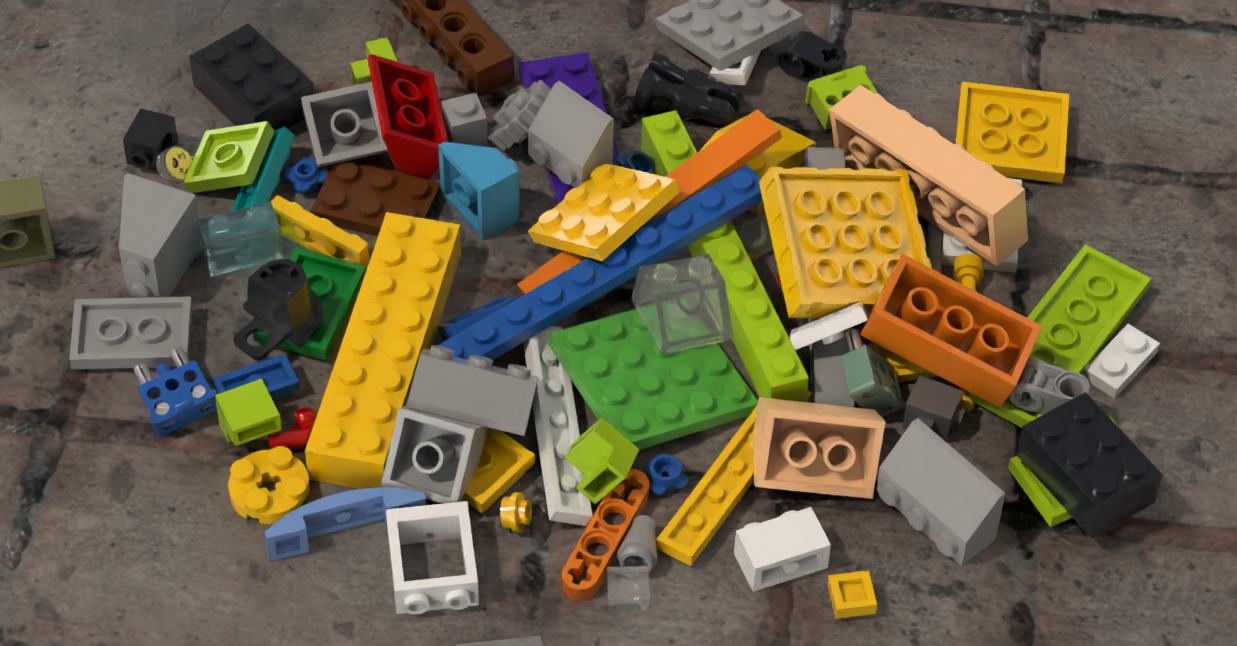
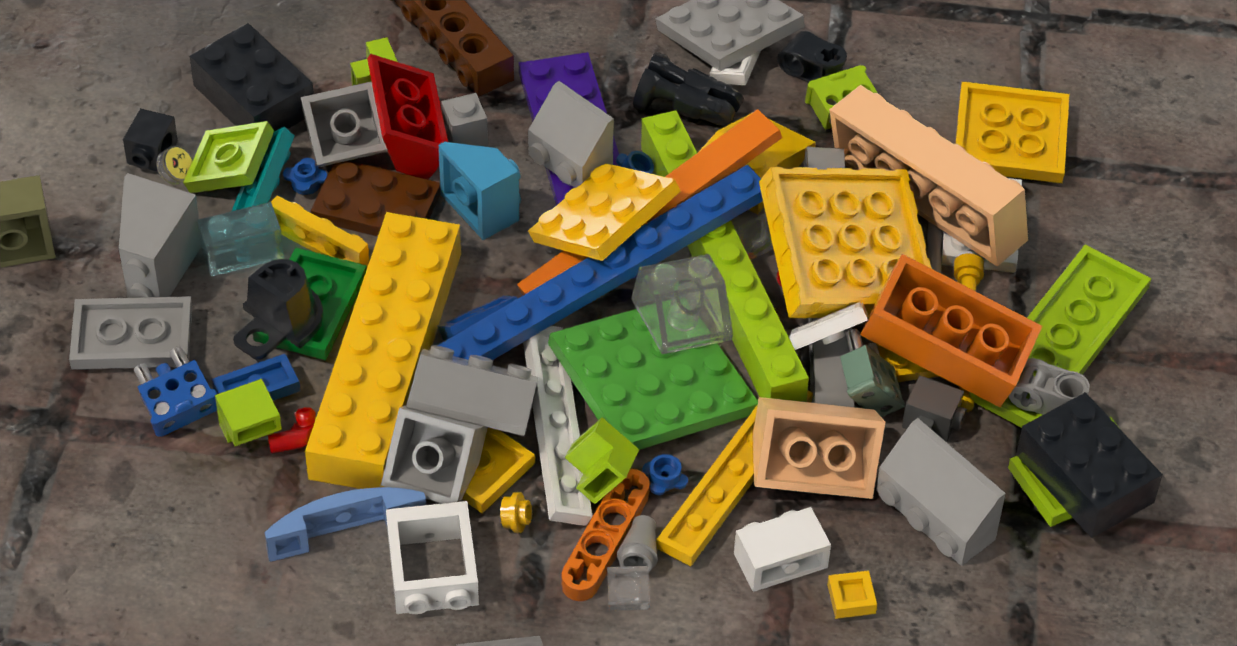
(268, 466): yellow plate -> none
(517, 115): light grey gear -> none
(1121, 360): white plate -> none

